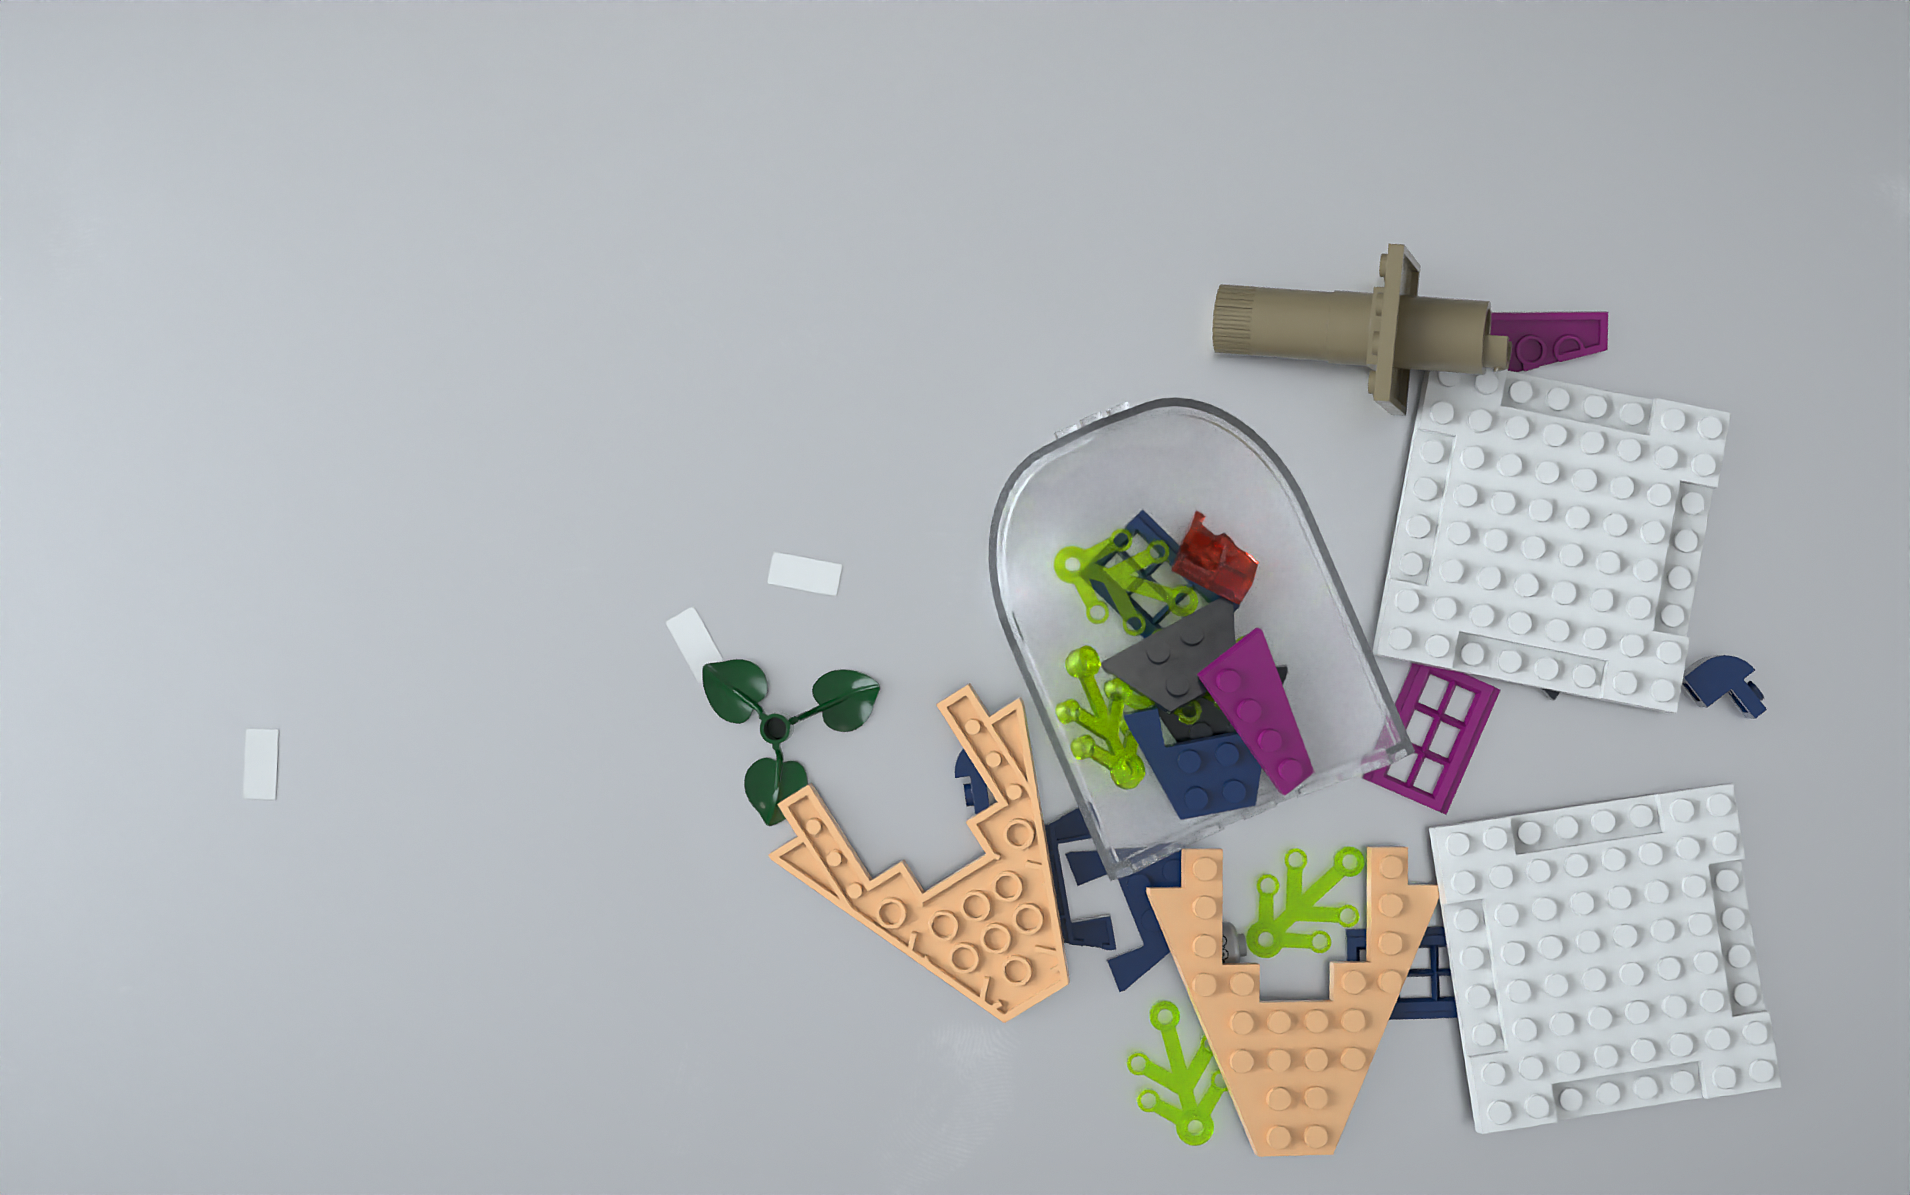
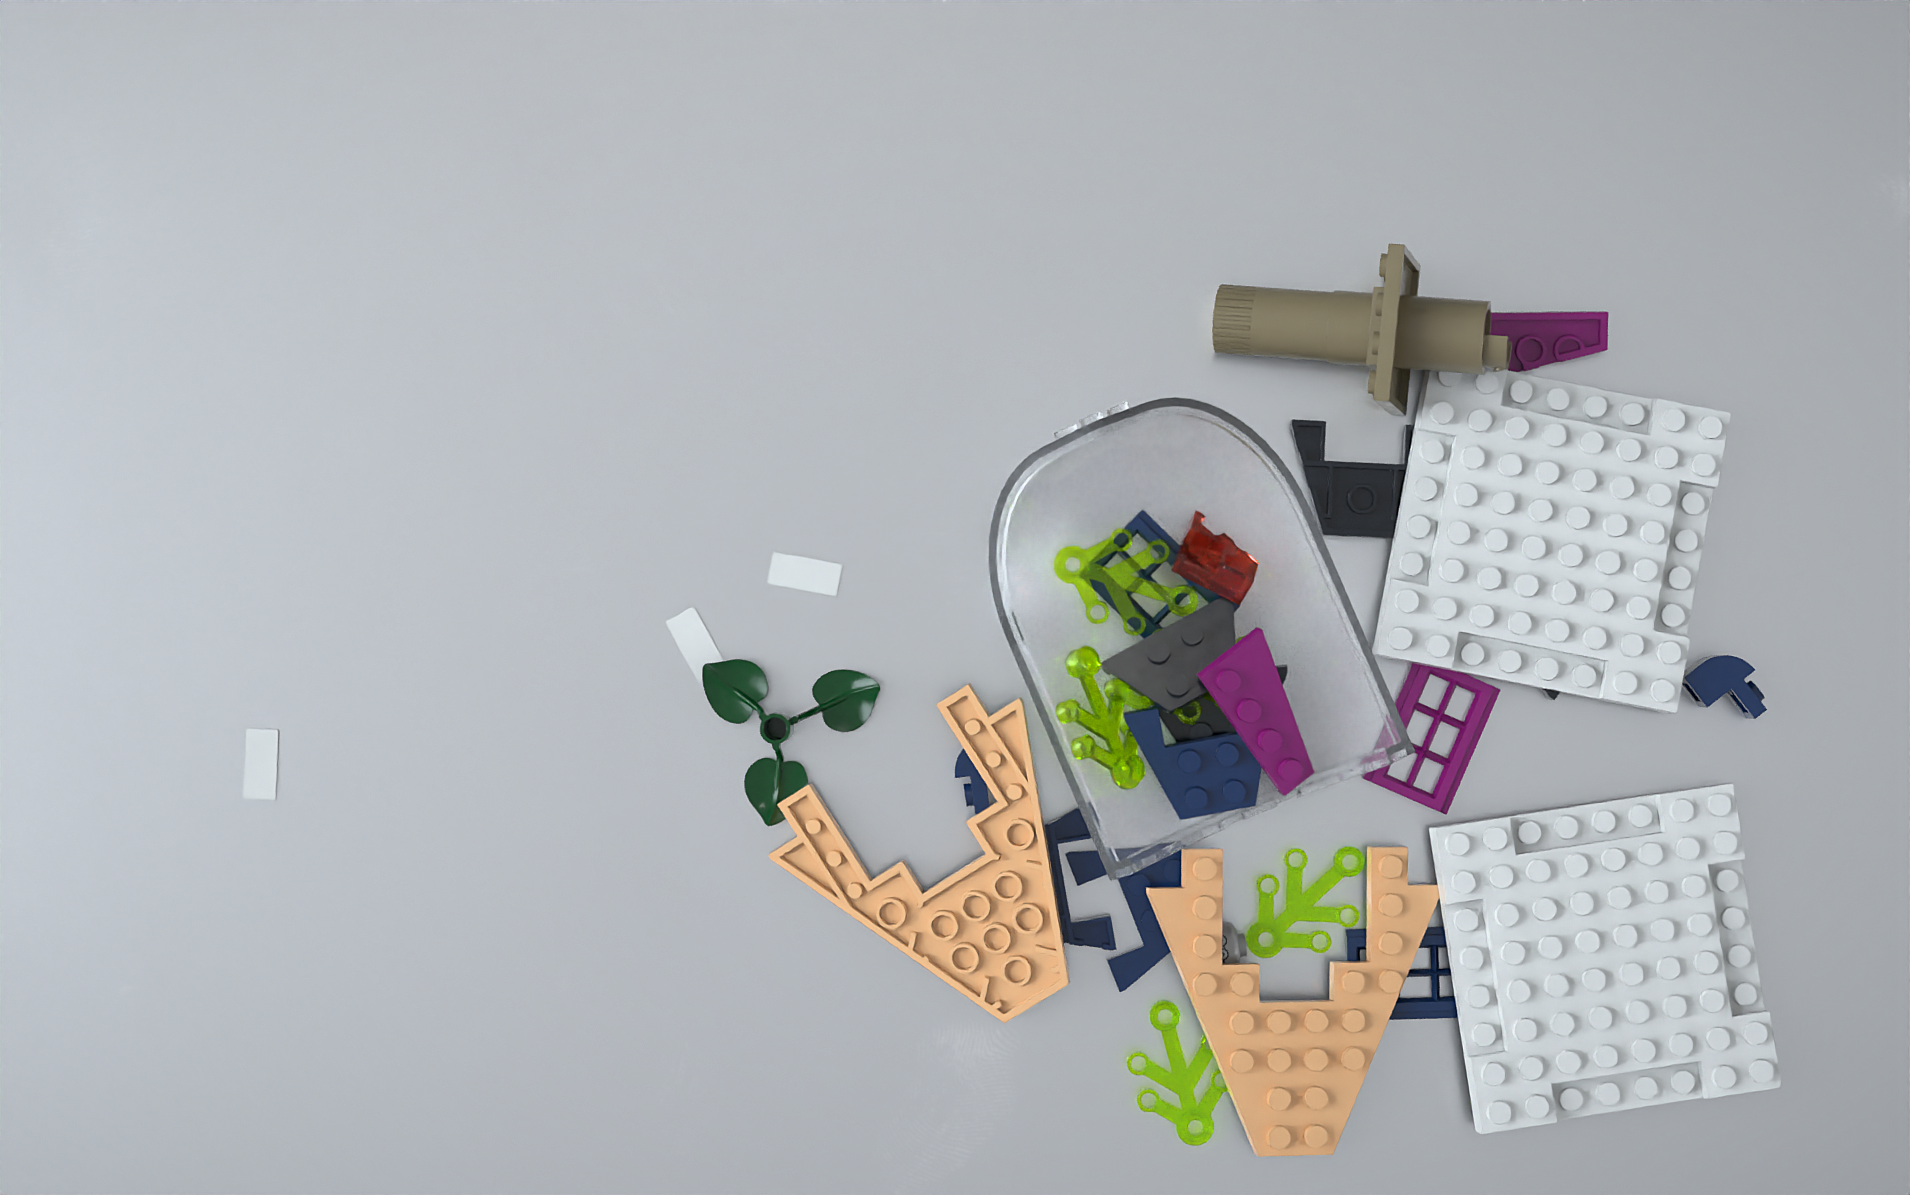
(1350, 496): none -> black wing

